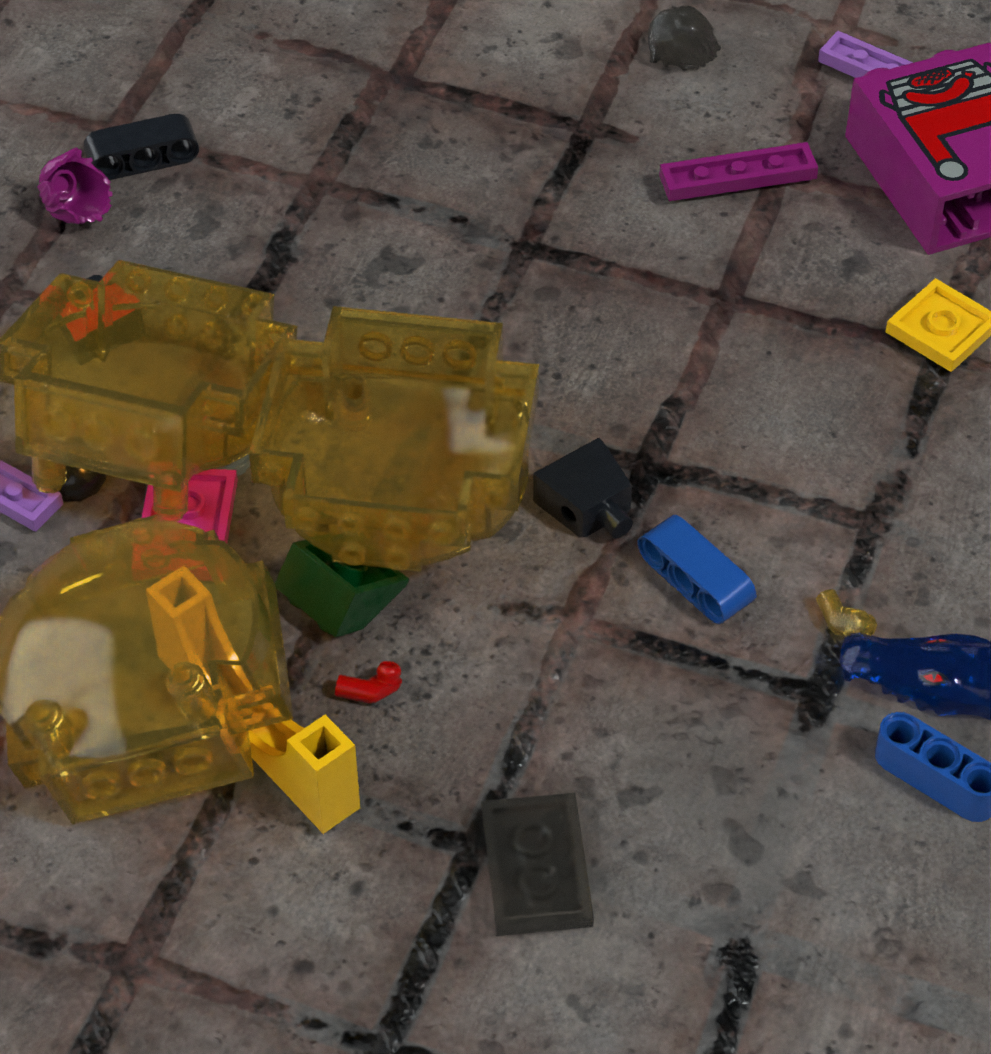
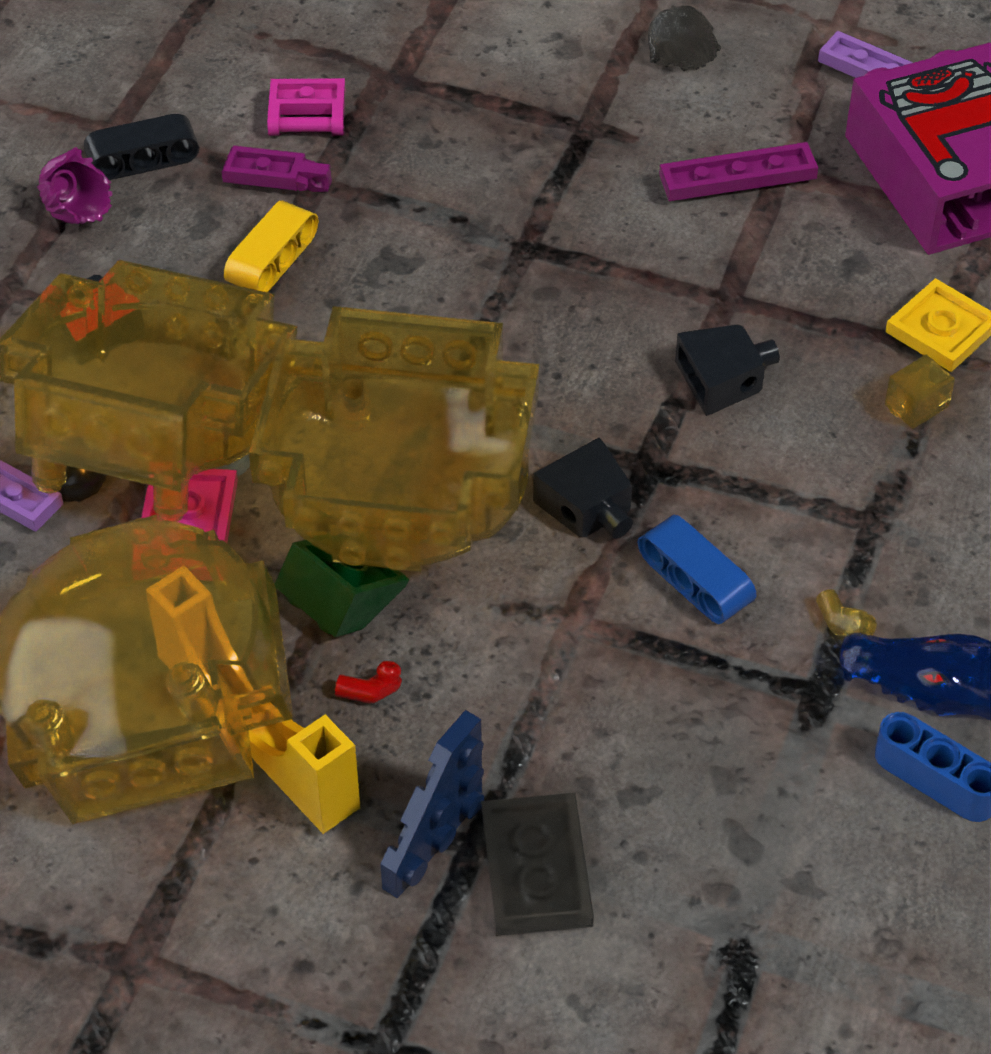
(271, 247): none -> yellow beam
(275, 170): none -> magenta hinge
(306, 98): none -> dark pink plate
(438, 810): none -> dark blue plate
(723, 365): none -> black torso
(919, 391): none -> clear yellow brick

